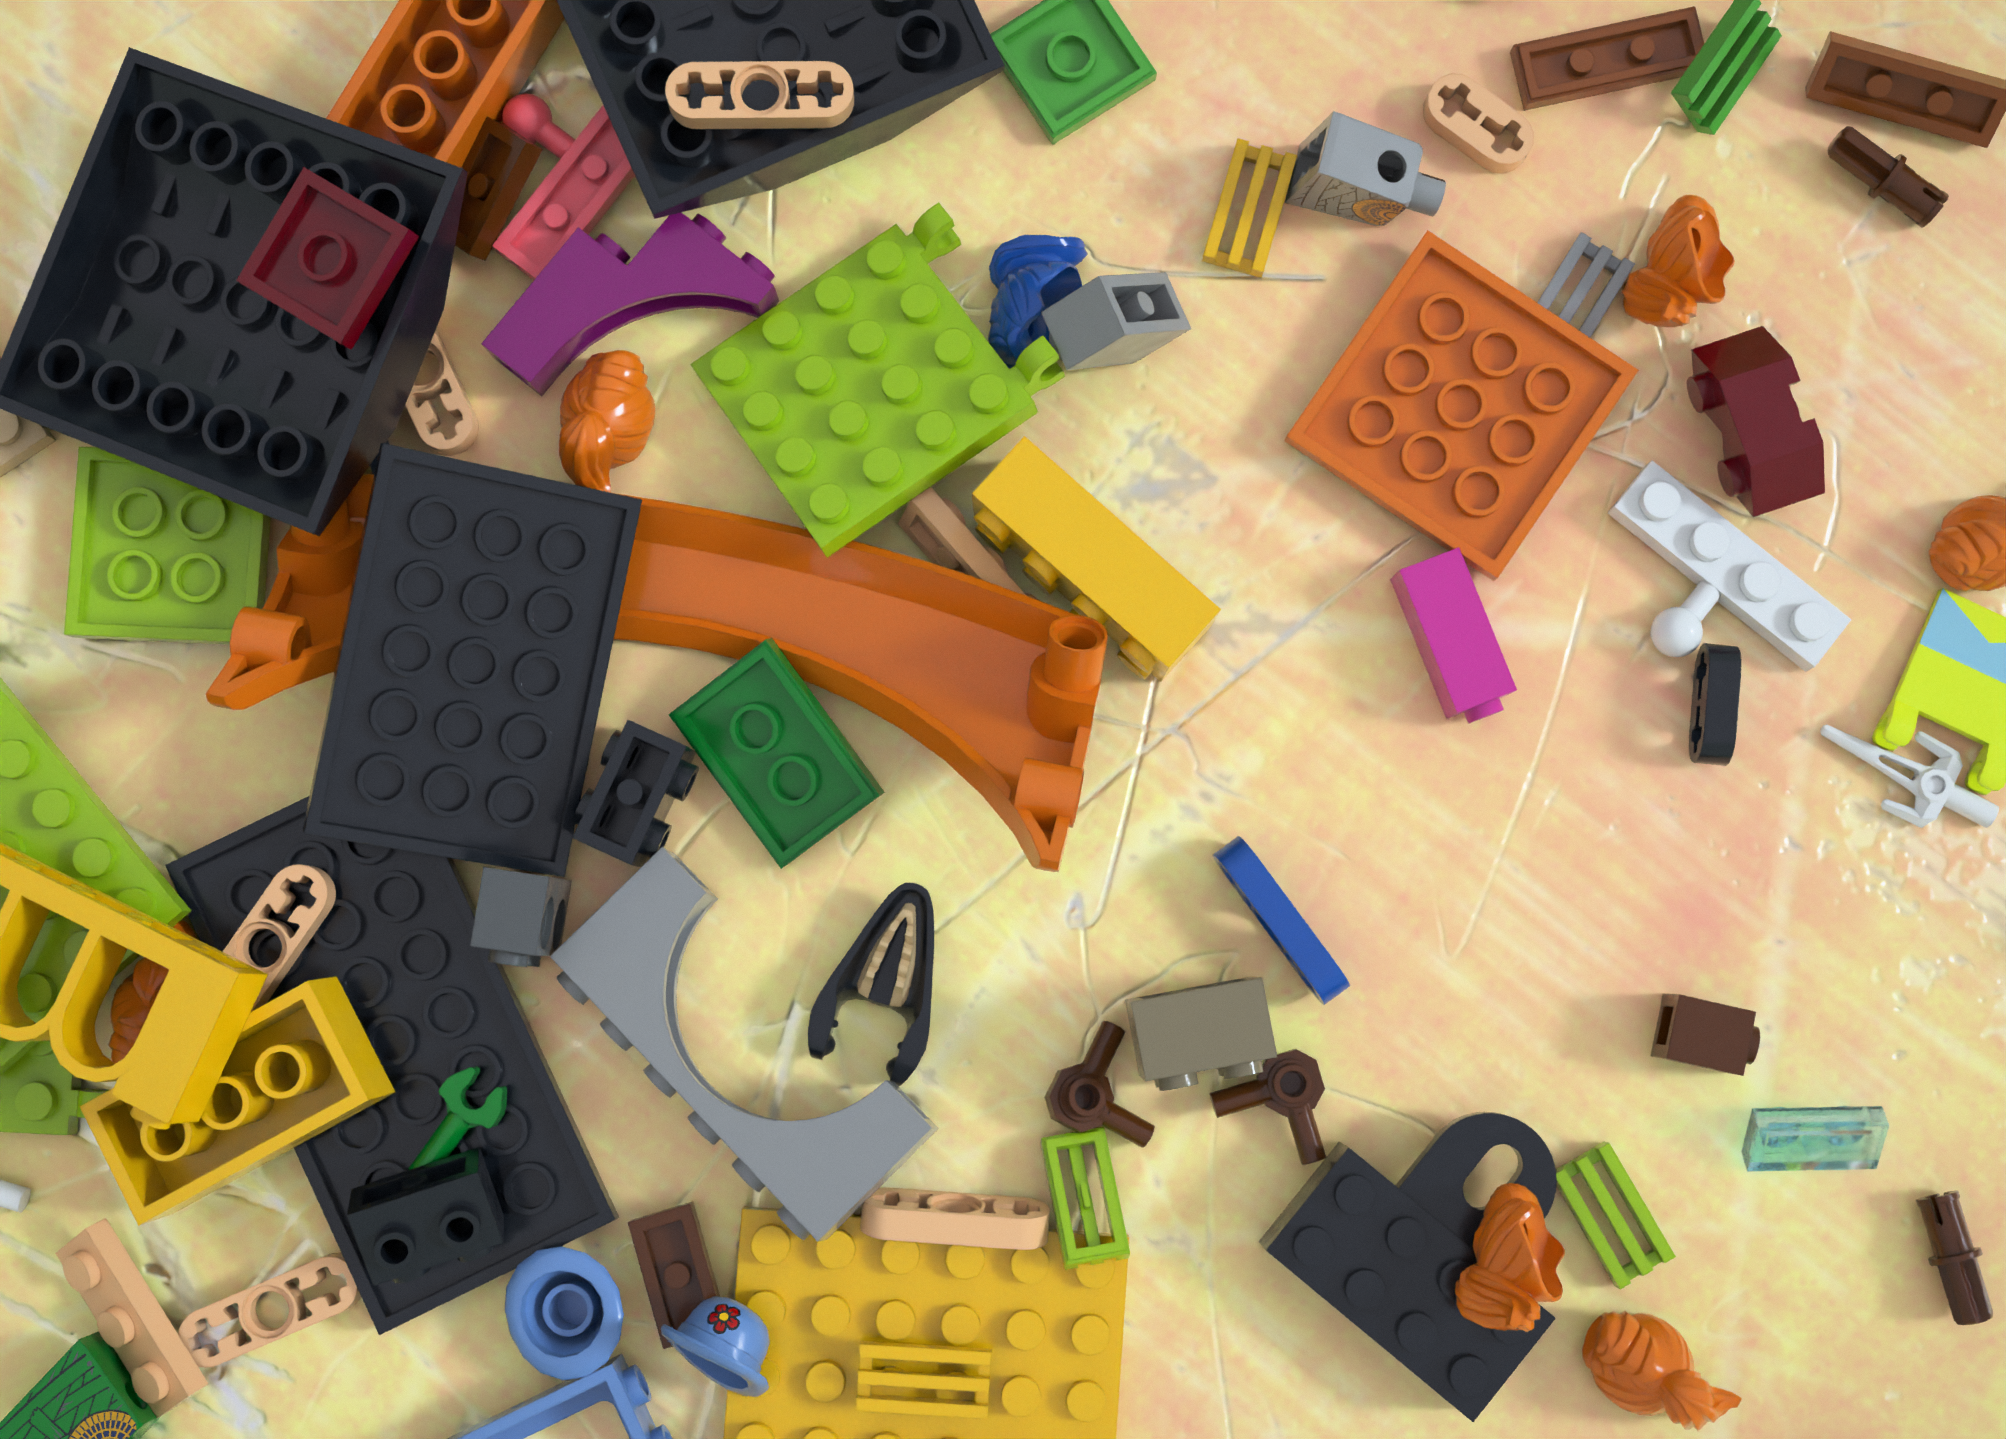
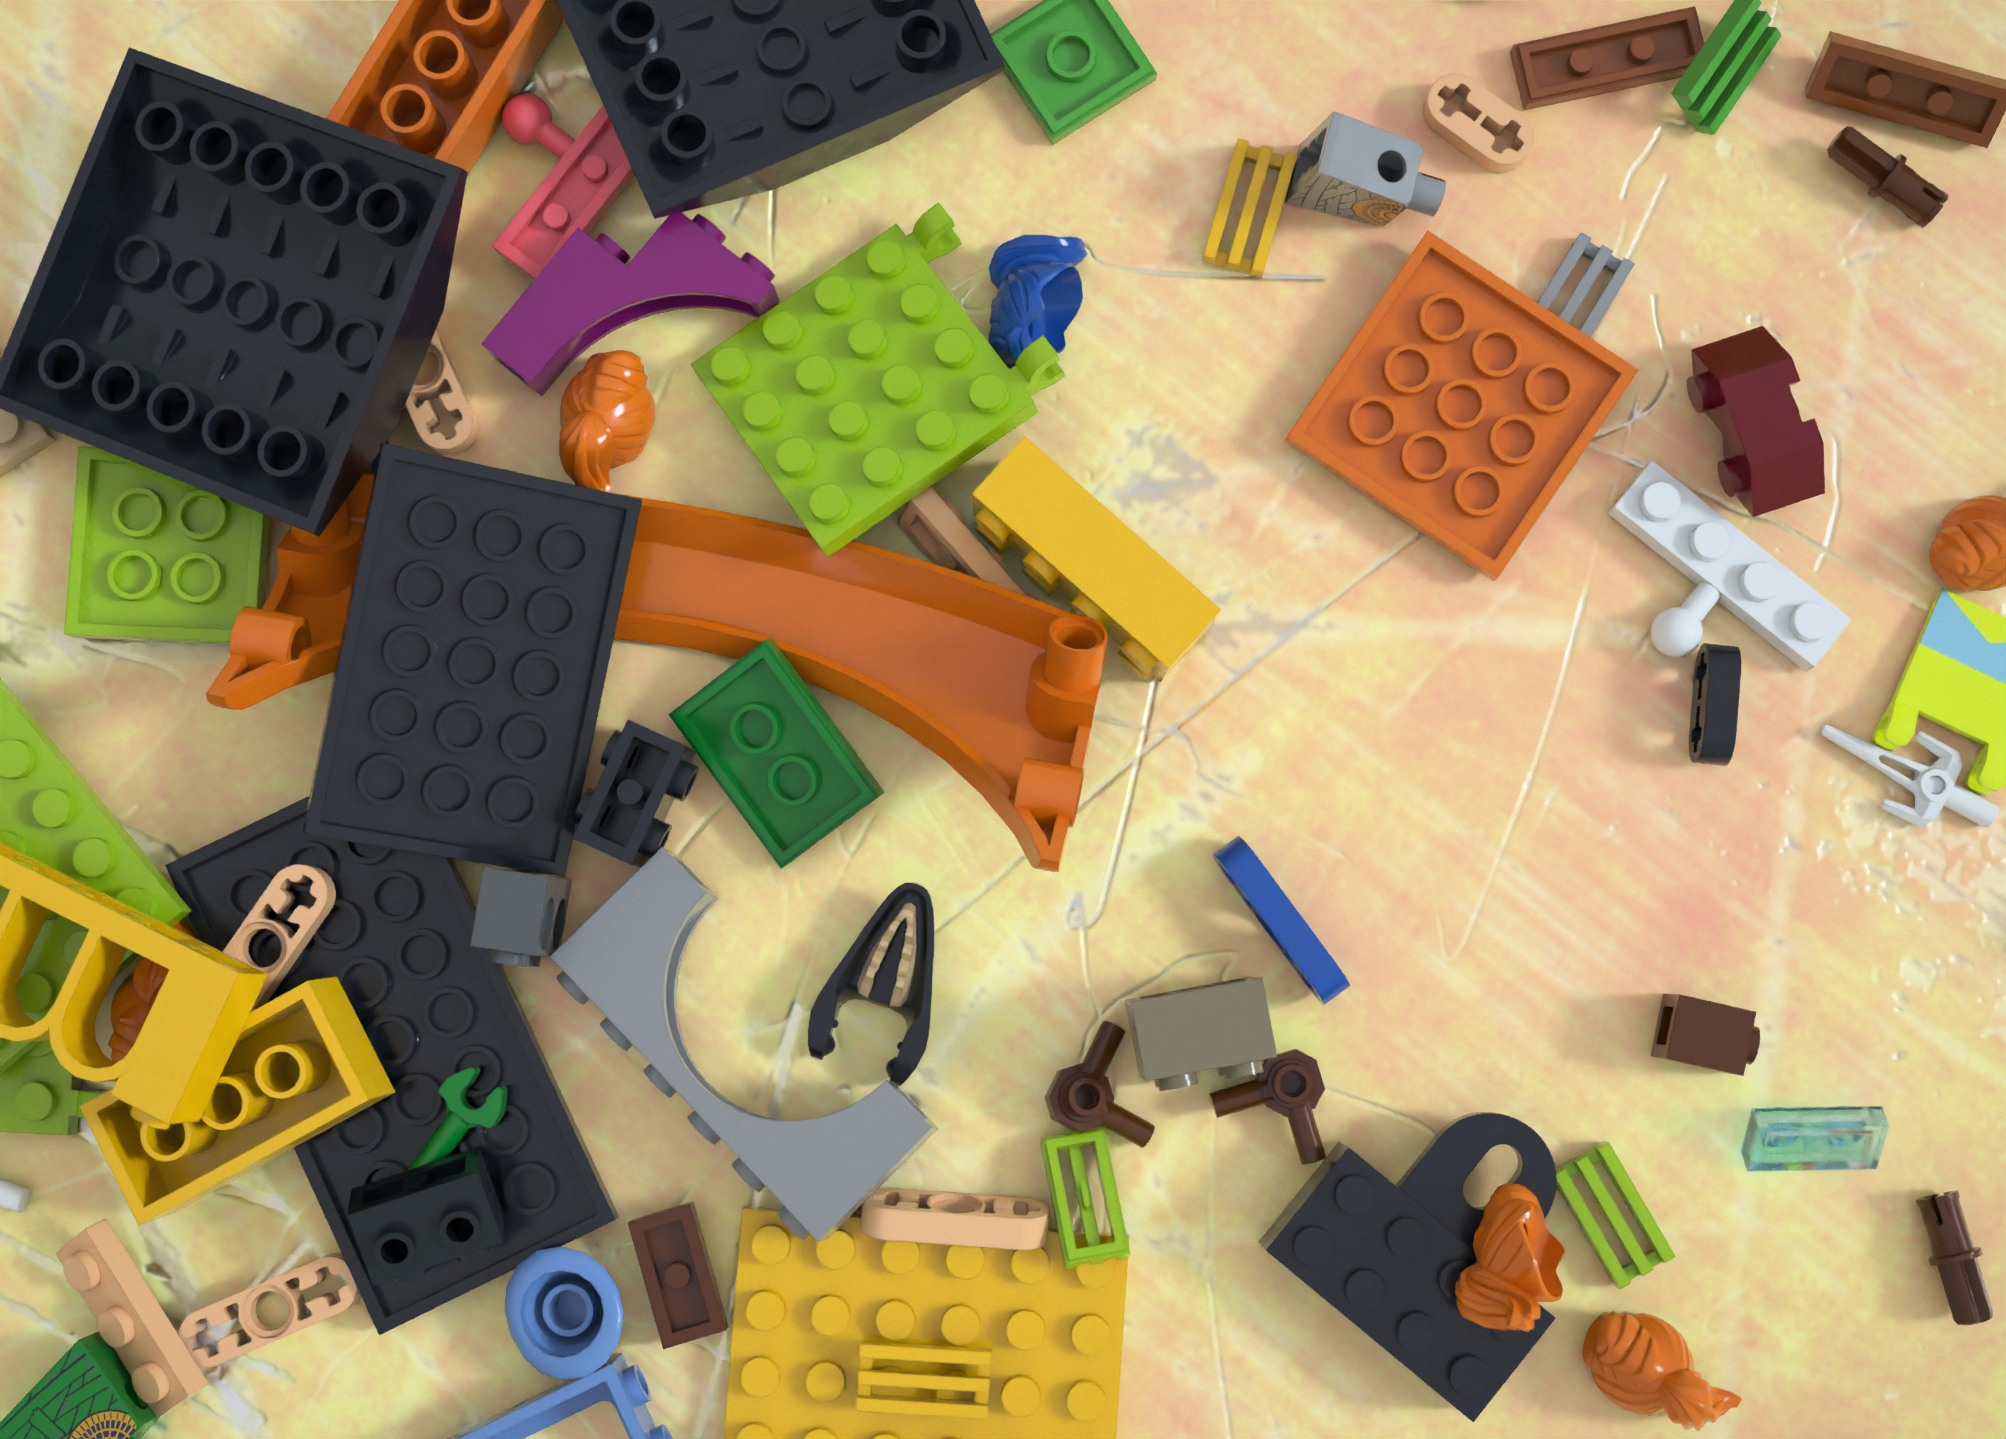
(327, 258): dark red plate -> none
(495, 177): reddish brown plate -> none
(724, 1344): medium blue hat -> none
(779, 116): light nougat beam -> none
(1115, 320): light grey brick -> none
(1454, 636): dark pink brick -> none
(1682, 266): orange hair -> none

